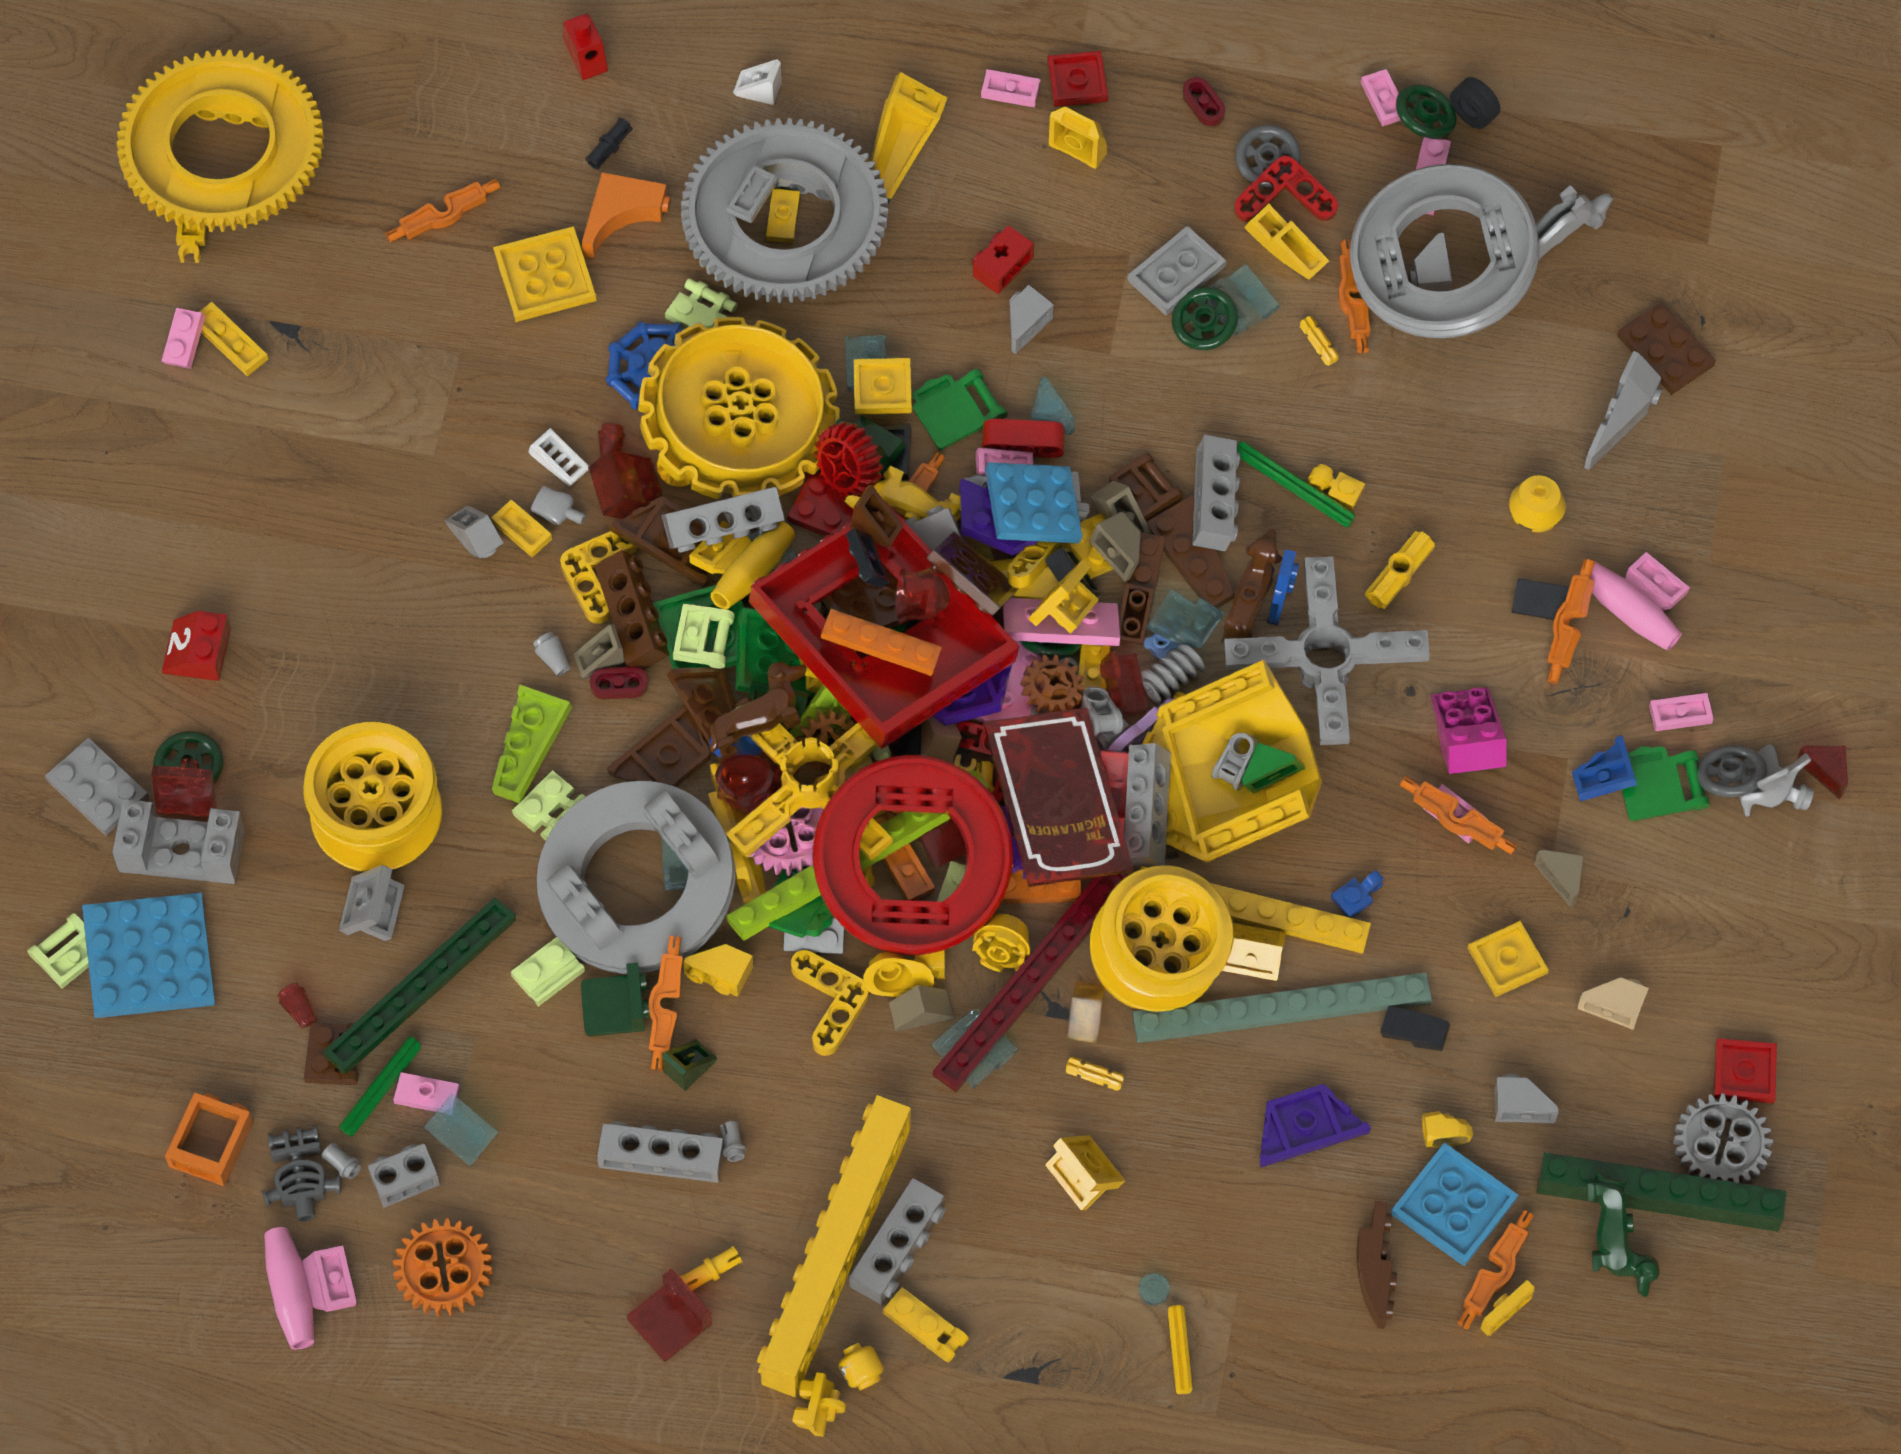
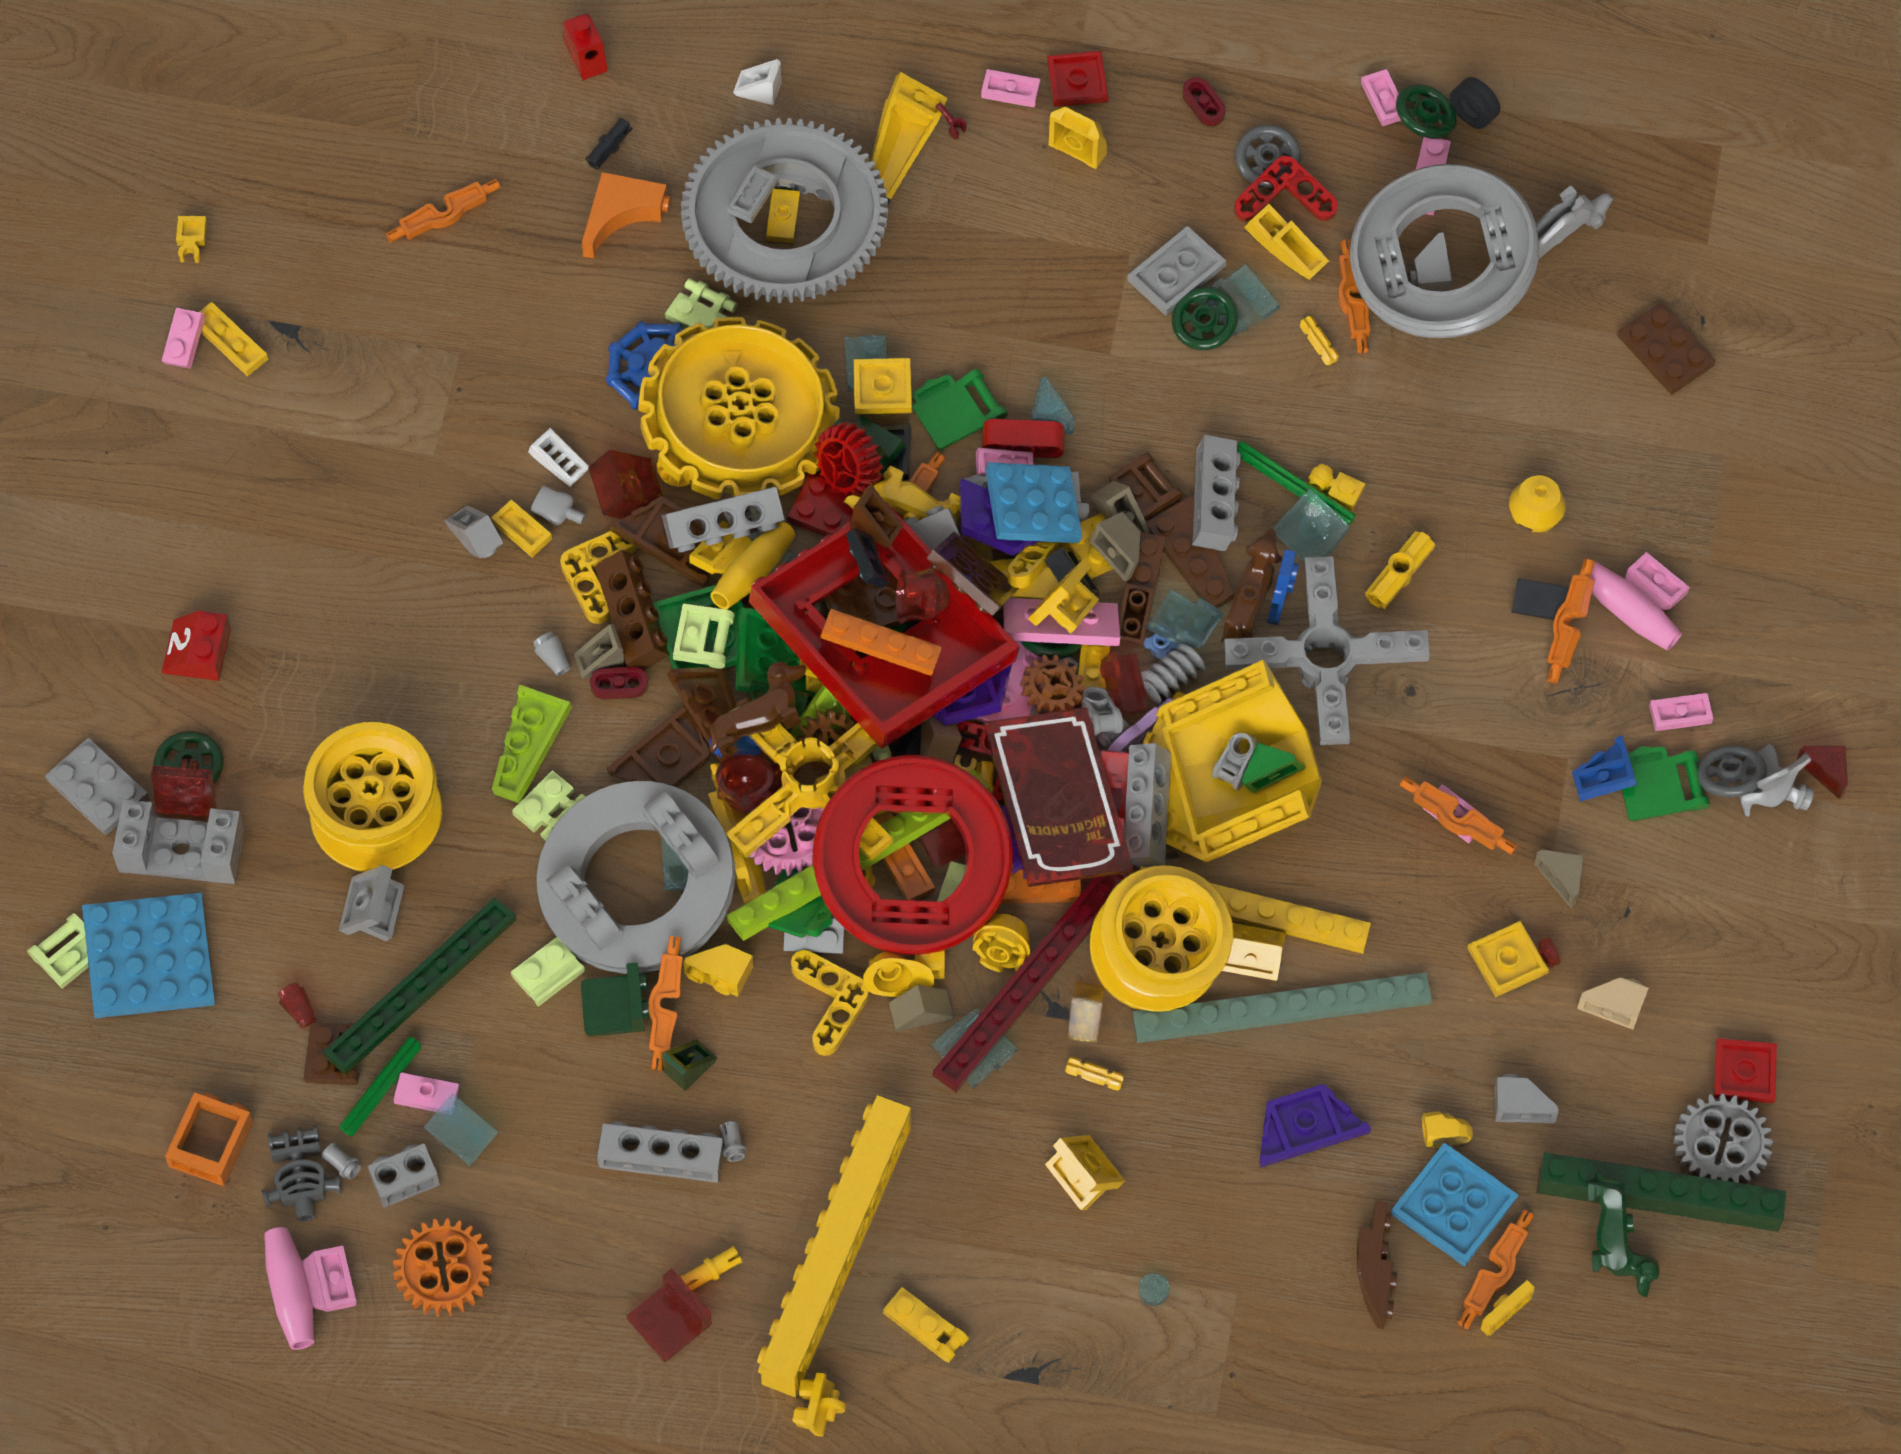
(239, 93): yellow piece -> none
(544, 274): yellow plate -> none
(611, 437): clear red cone -> none
(861, 1366): yellow head -> none
(914, 1200): light grey brick -> none
(953, 122): none -> dark red hand
(1002, 259): red brick -> none
(1028, 316): light grey slope -> none
(1180, 1349): yellow axle -> none
(1311, 527): none -> clear light blue slope
(1356, 897): blue plate -> none
(1413, 1026): black slope -> none
(1469, 730): dark pink slope -> none
(1549, 952): none -> clear red tile
(1633, 400): light grey wedge -> none

